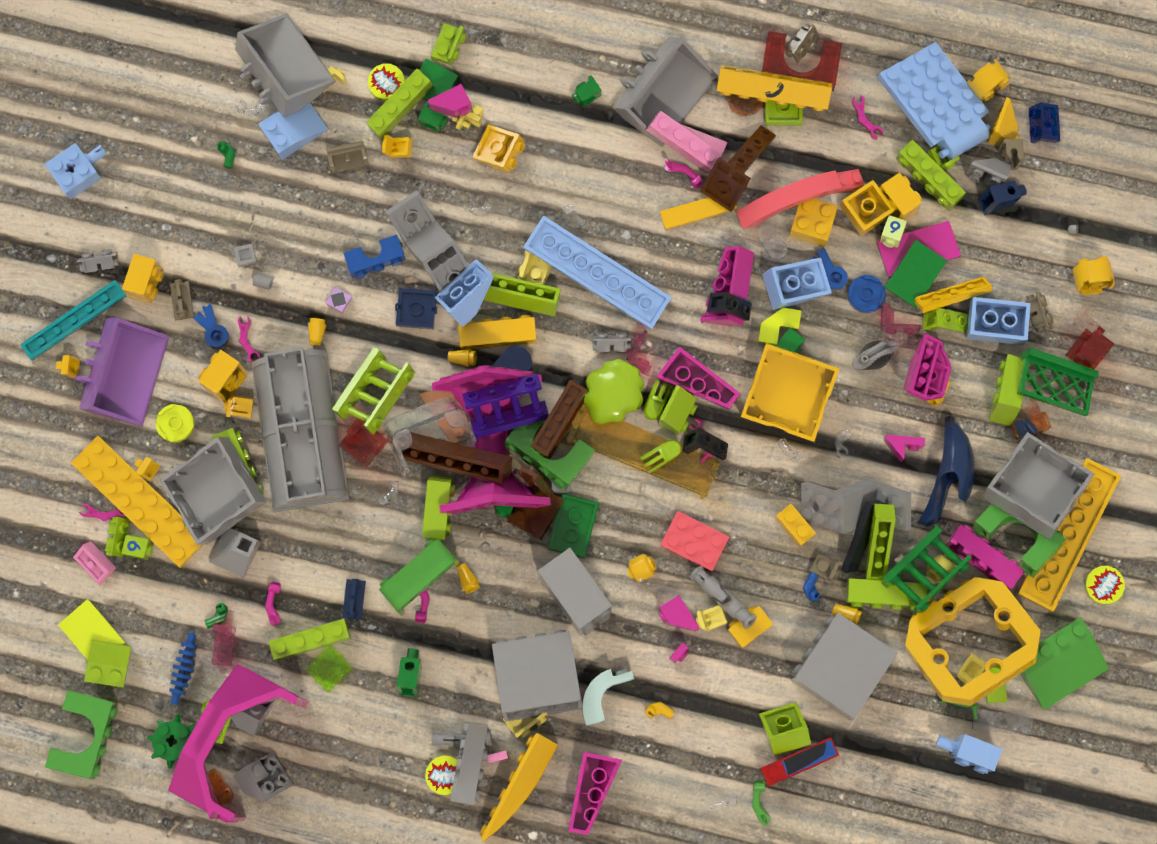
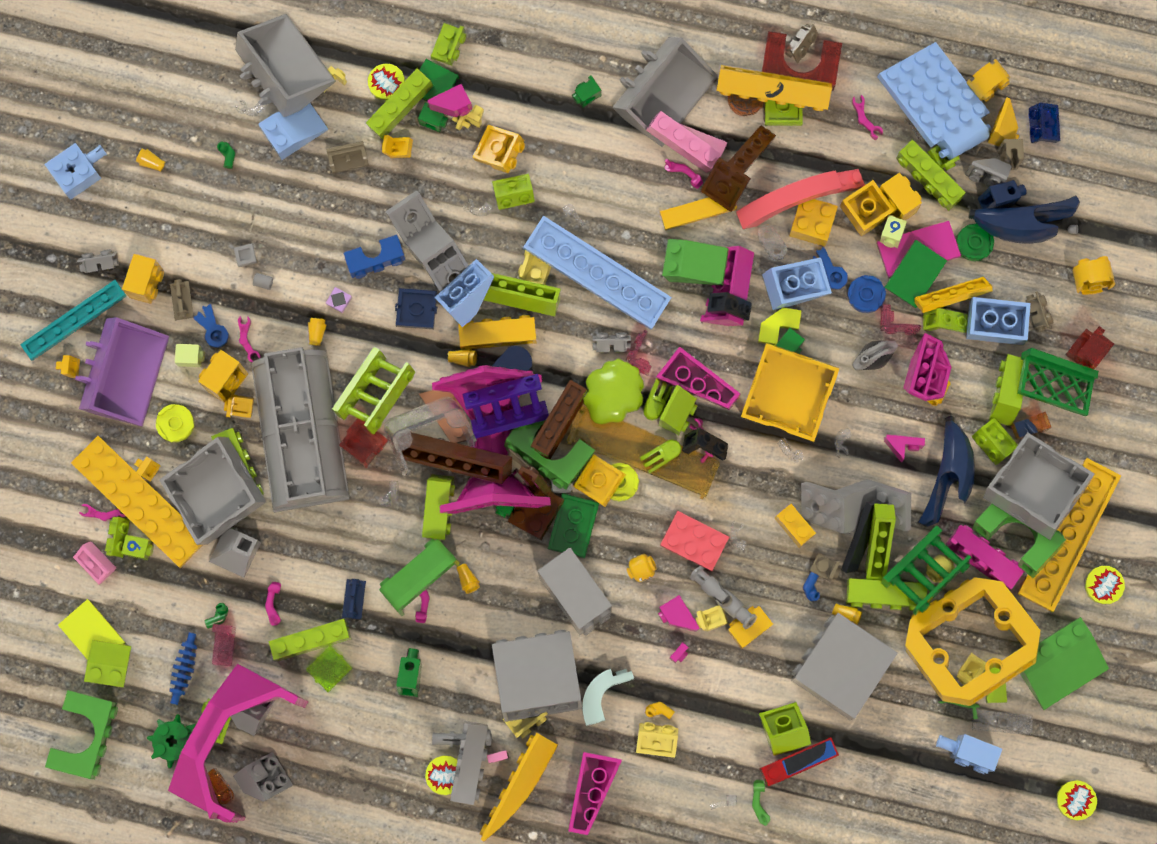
(150, 160): none -> yellow cone
(189, 355): none -> yellowish green brick
(513, 191): none -> lime bracket
(599, 480): none -> yellow tile
(628, 485): none -> neon yellow tile
(657, 739): none -> light yellow bracket
(695, 262): none -> bright green slope
(974, 243): none -> green tile
(994, 441): none -> lime bracket
(1025, 223): none -> dark blue piece
(1076, 800): none -> tile

